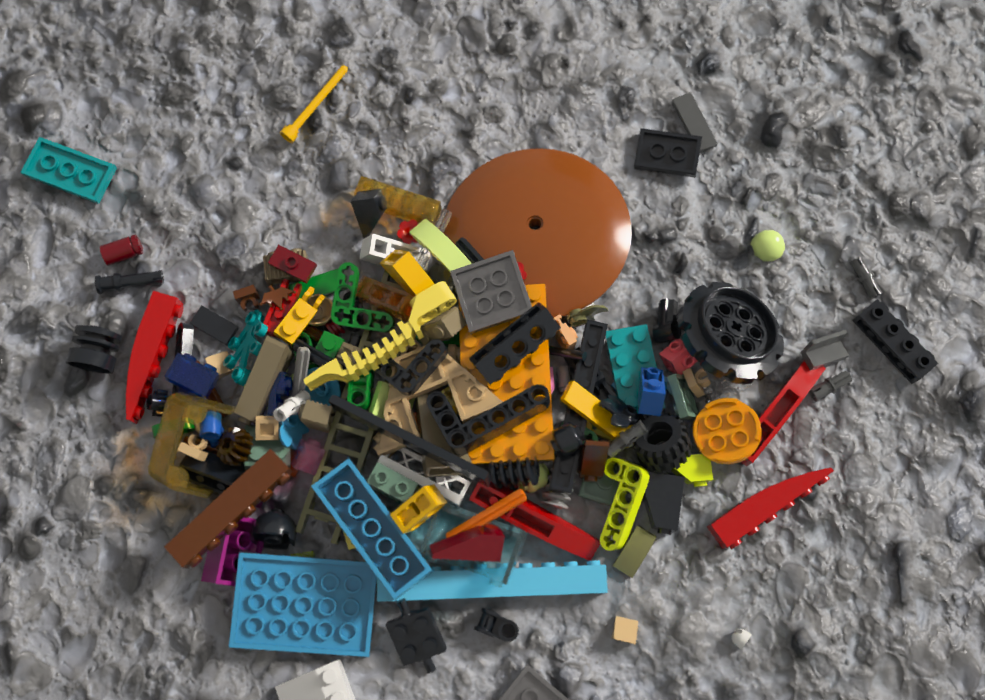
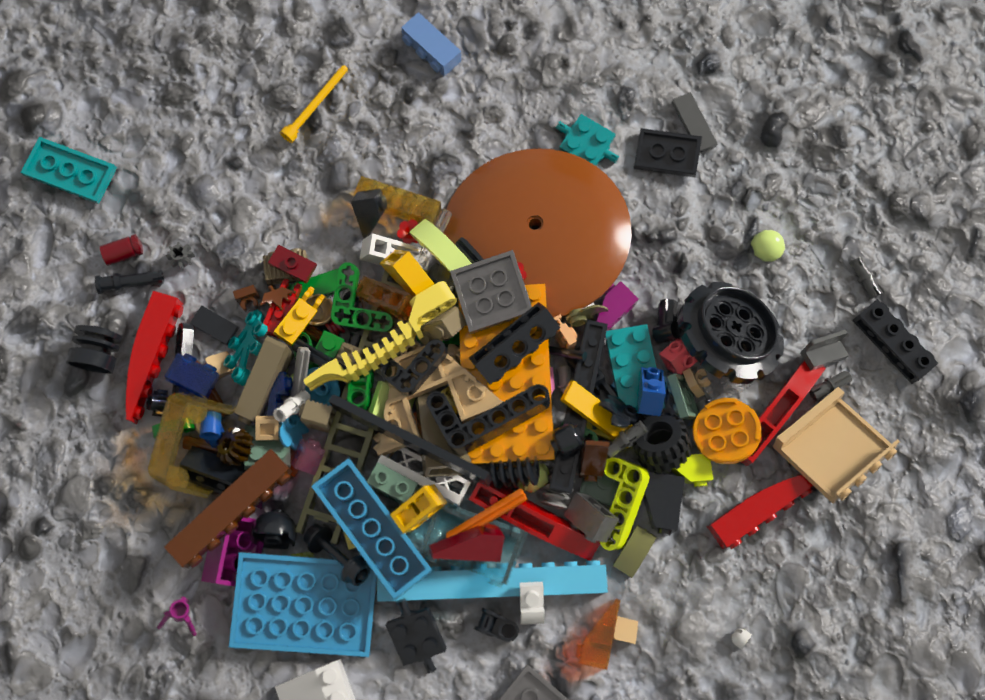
(178, 612): none -> magenta plant
(182, 261): none -> dark grey gear
(194, 450): tan tile -> none
(354, 570): none -> black piece
(431, 44): none -> medium blue brick
(531, 603): none -> white brick
(587, 140): none -> teal plate
(590, 518): none -> flat silver brick
(598, 641): none -> clear orange slope
(619, 302): none -> magenta slope
(834, 447): none -> tan panel

